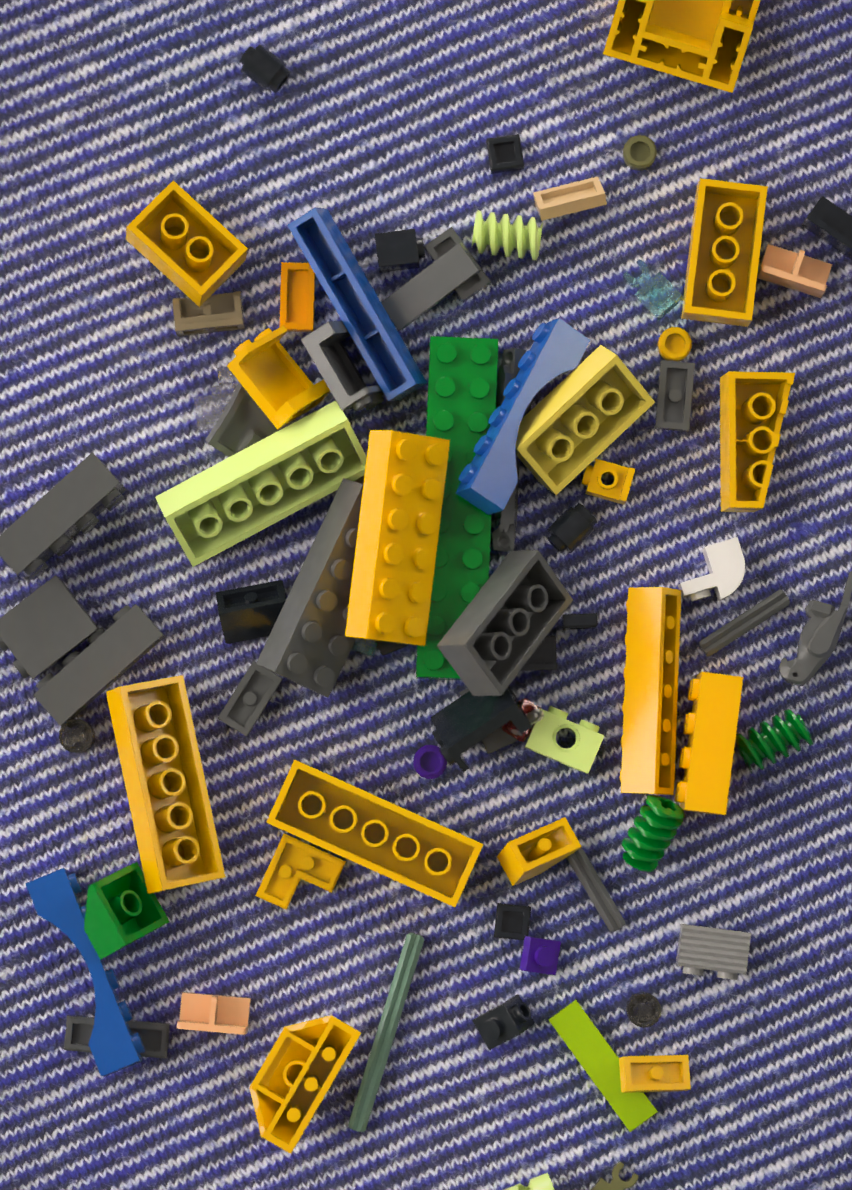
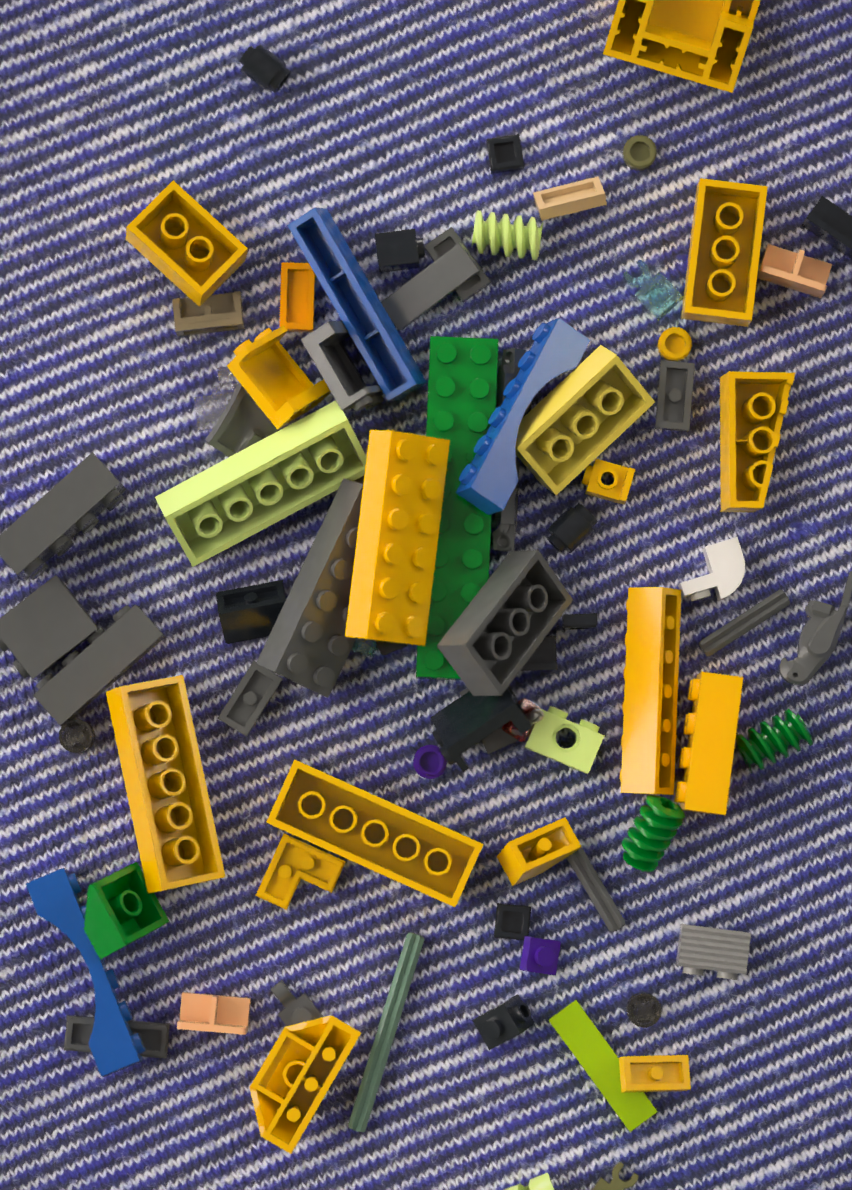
(296, 1009): none -> dark grey plate

